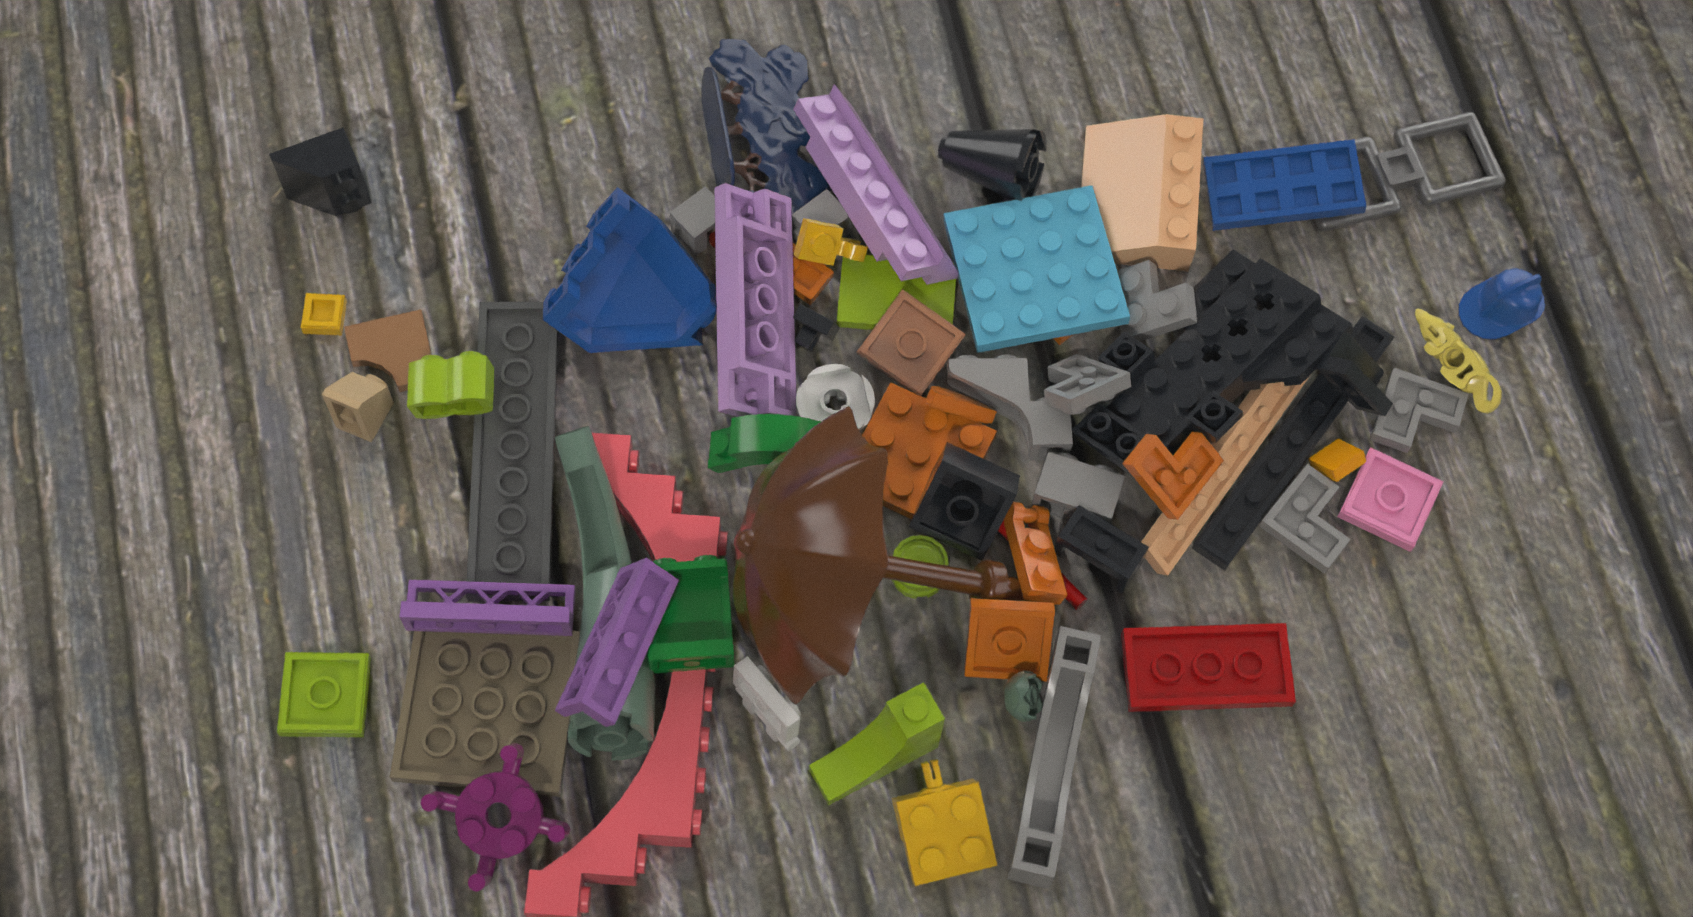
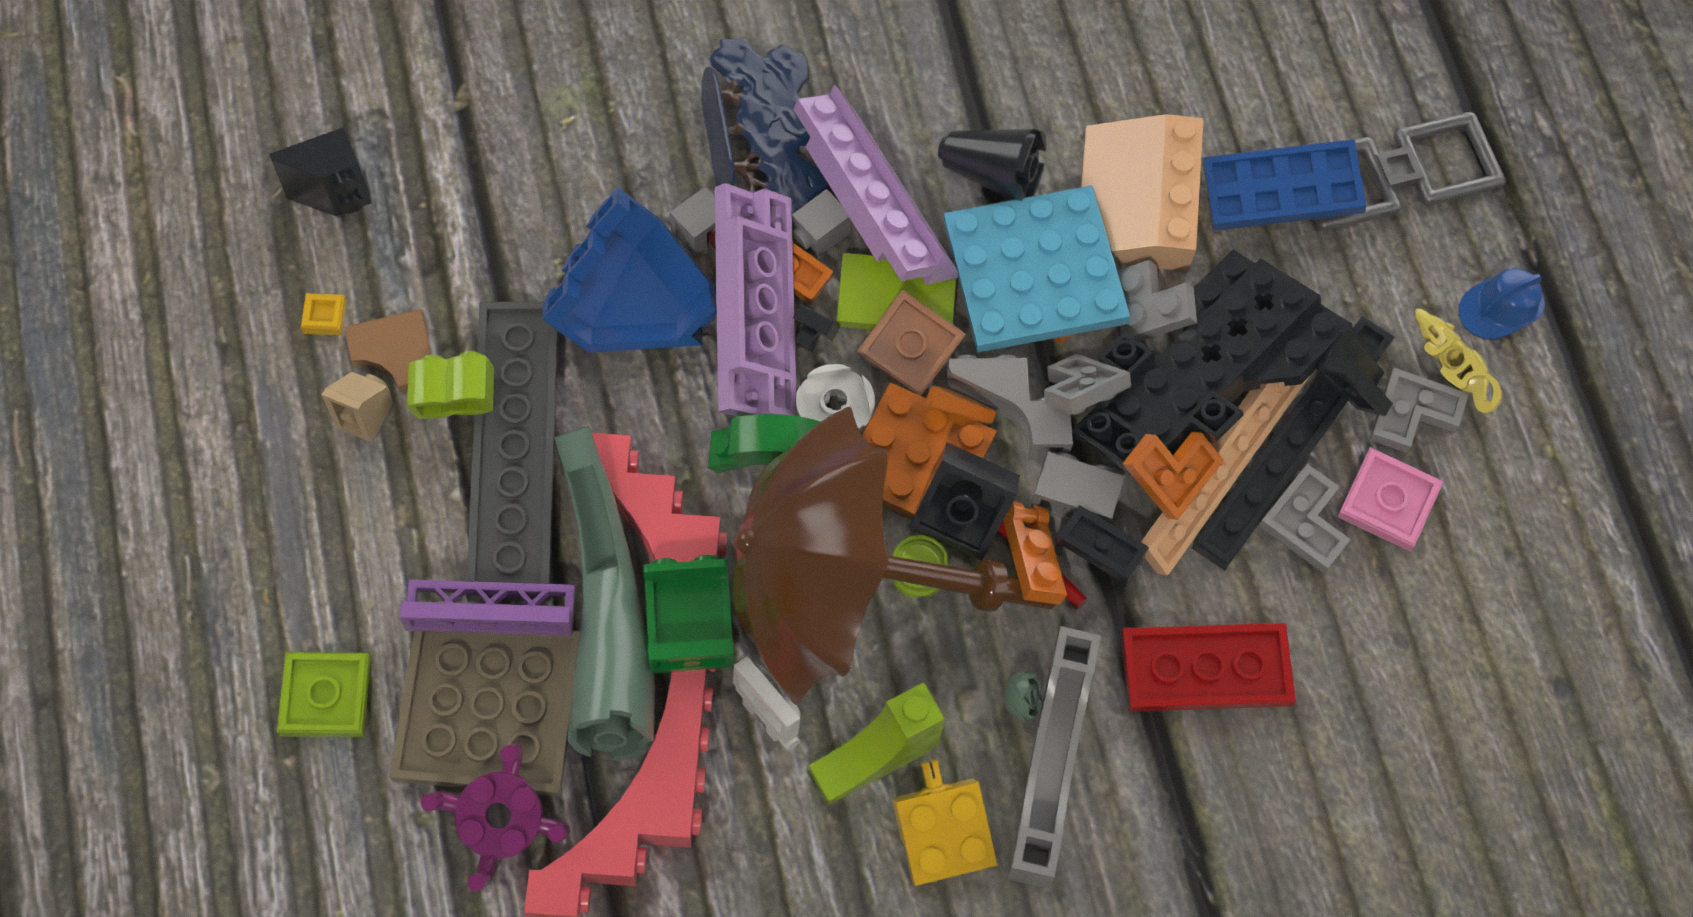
(618, 642): medium lavender fence -> none
(823, 241): yellow plate -> none
(1008, 638): orange plate -> none
(1337, 460): light orange tile -> none

